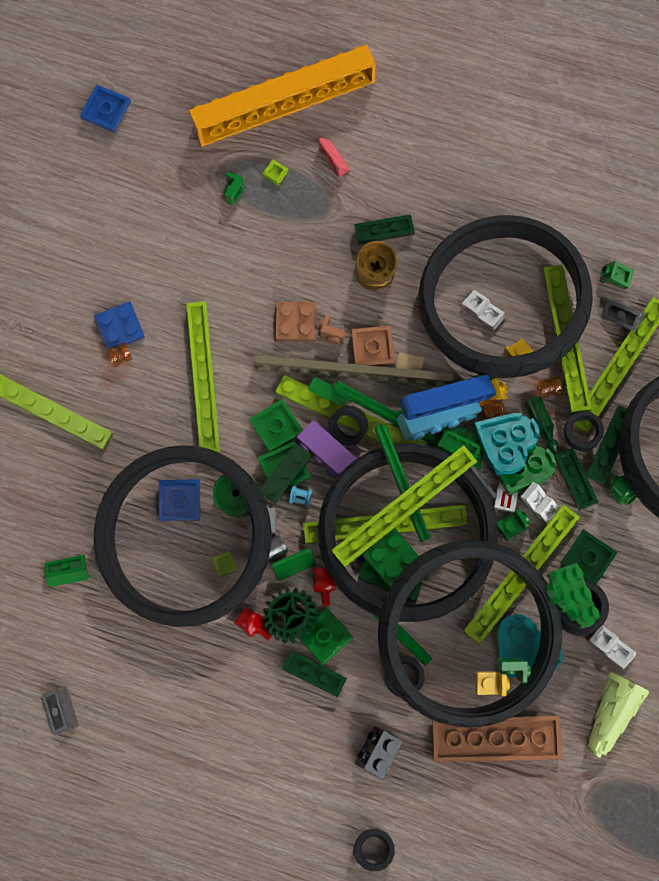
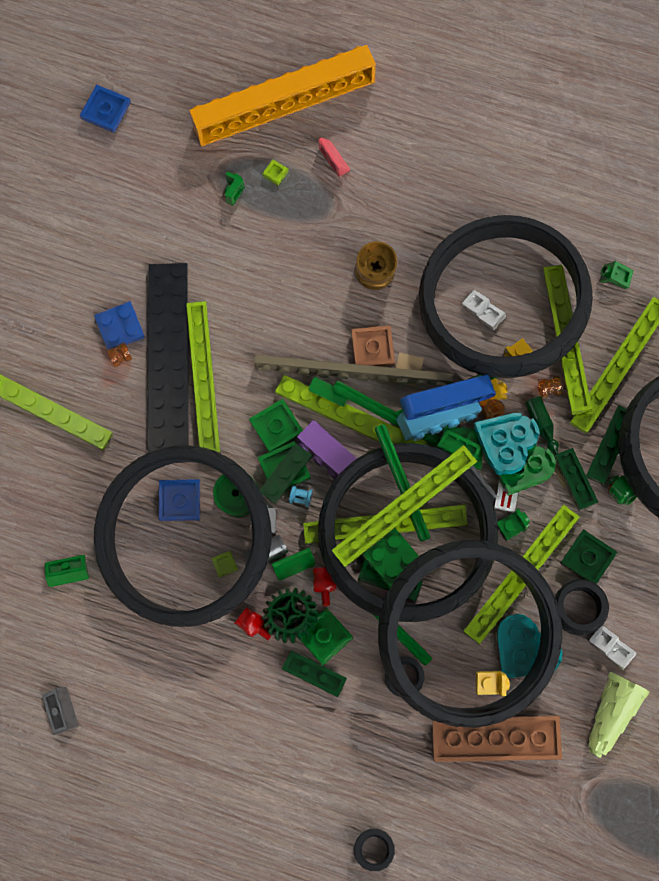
(168, 356): none -> black plate
(295, 321): nougat plate -> none
(330, 333): nougat bracket -> none
(355, 413): black tyre -> none
(378, 752): bracket -> none
(384, 229): dark green plate -> none
(511, 665): green bracket -> none
(540, 503): white slope -> none
(572, 595): green plate -> none
(583, 415): black tyre -> none
(623, 314): flat silver slope -> none

